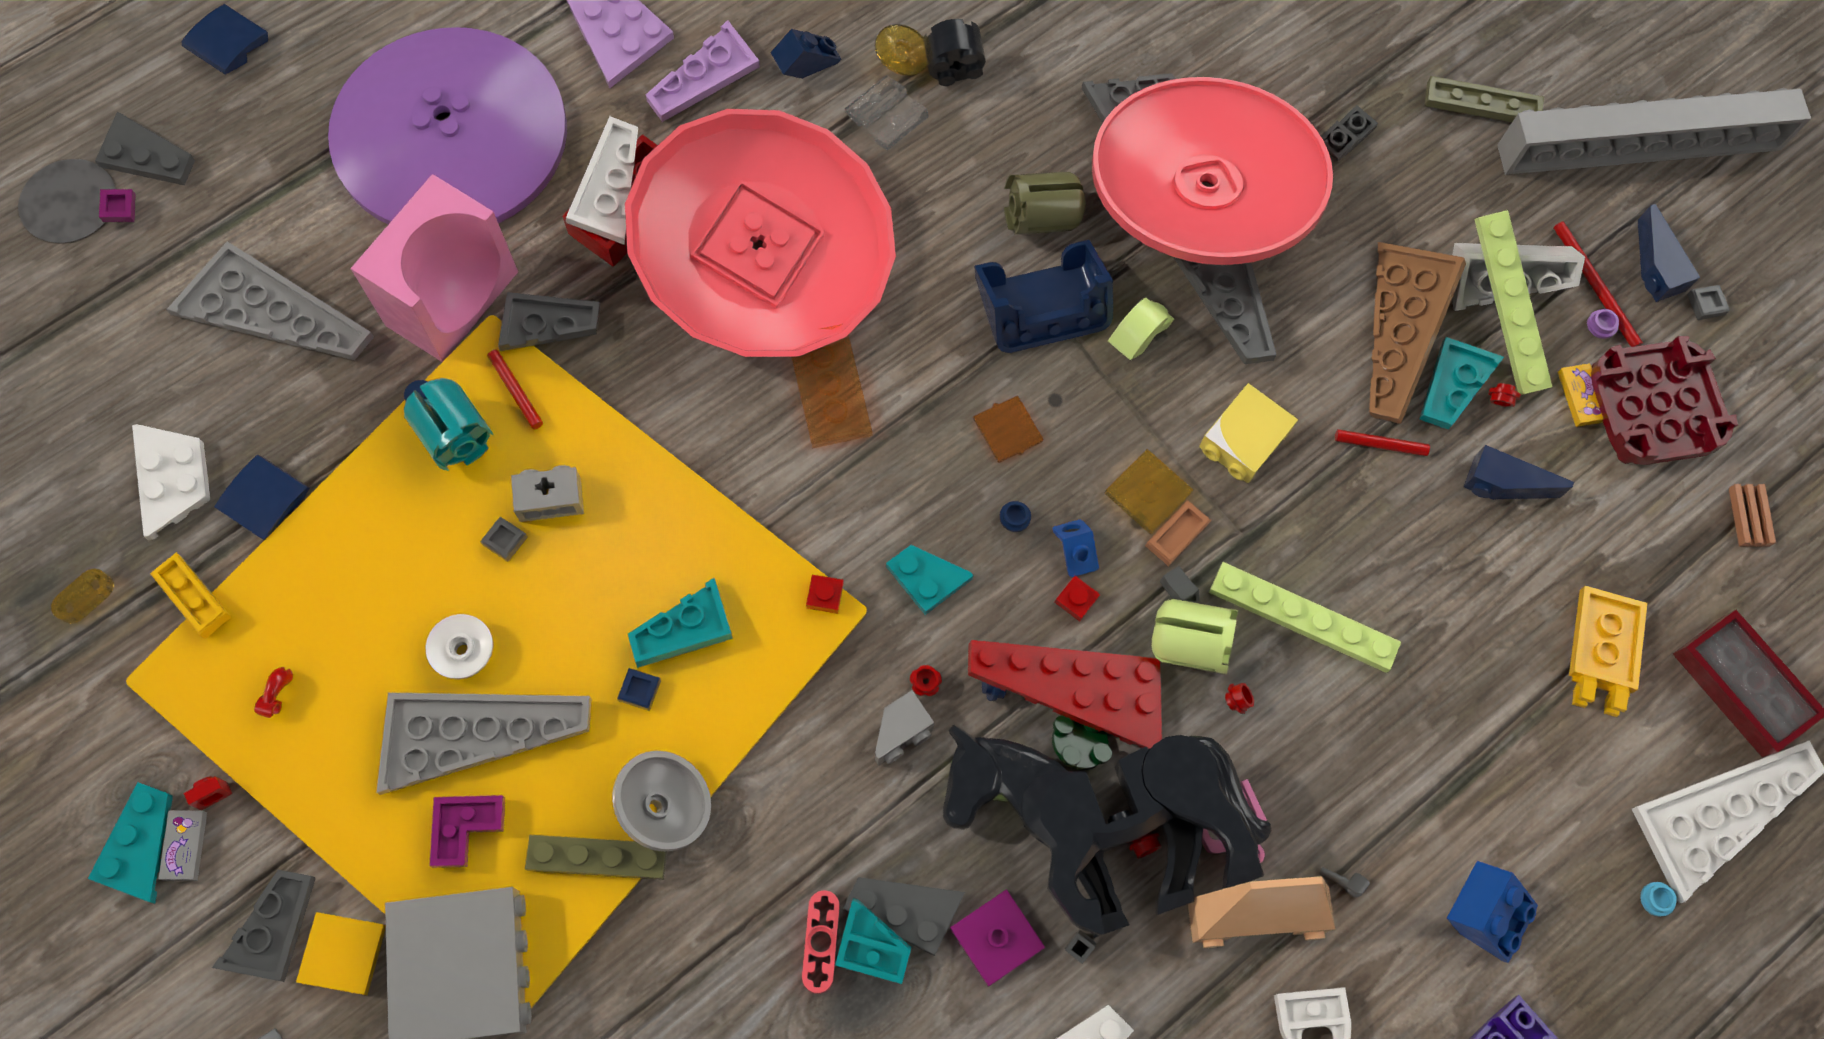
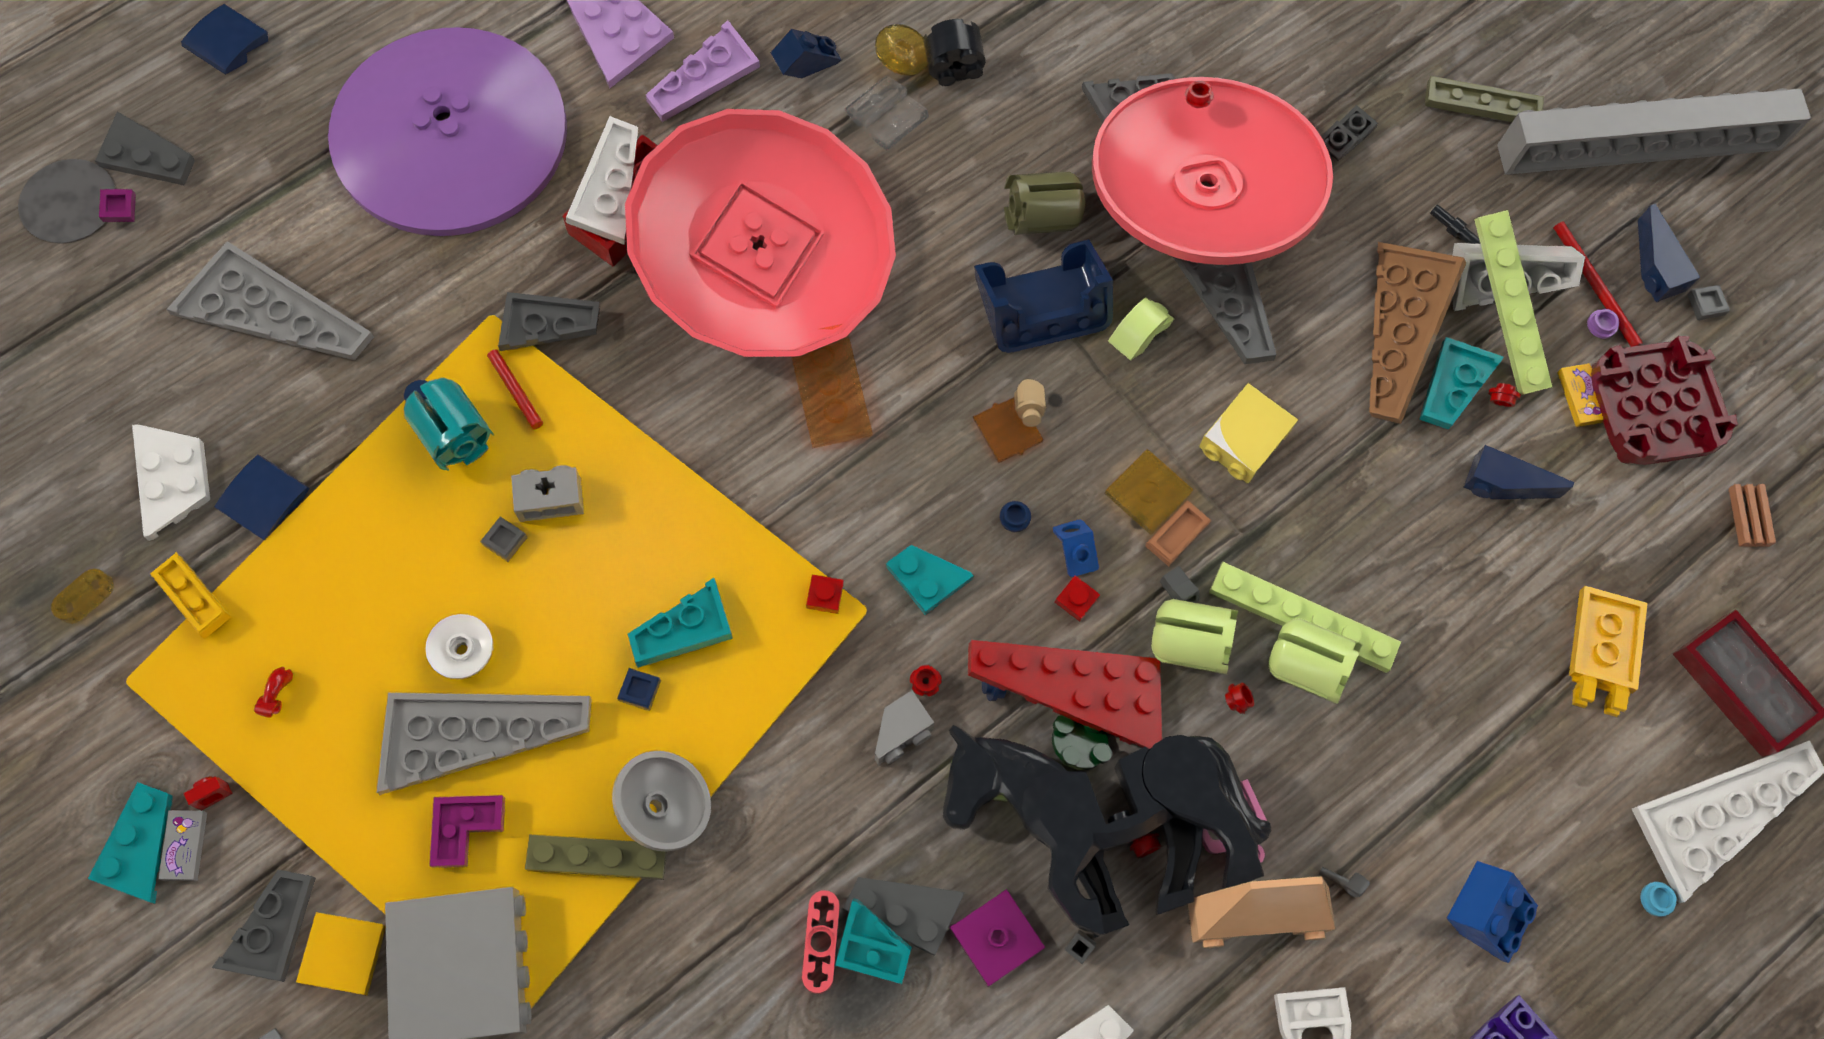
(436, 267): bright pink piece -> none
(1030, 402): none -> tan arm
(1199, 94): none -> red plate
(1313, 659): none -> yellowish green cylinder
(1382, 442): red bar -> none
(1455, 227): none -> black bar

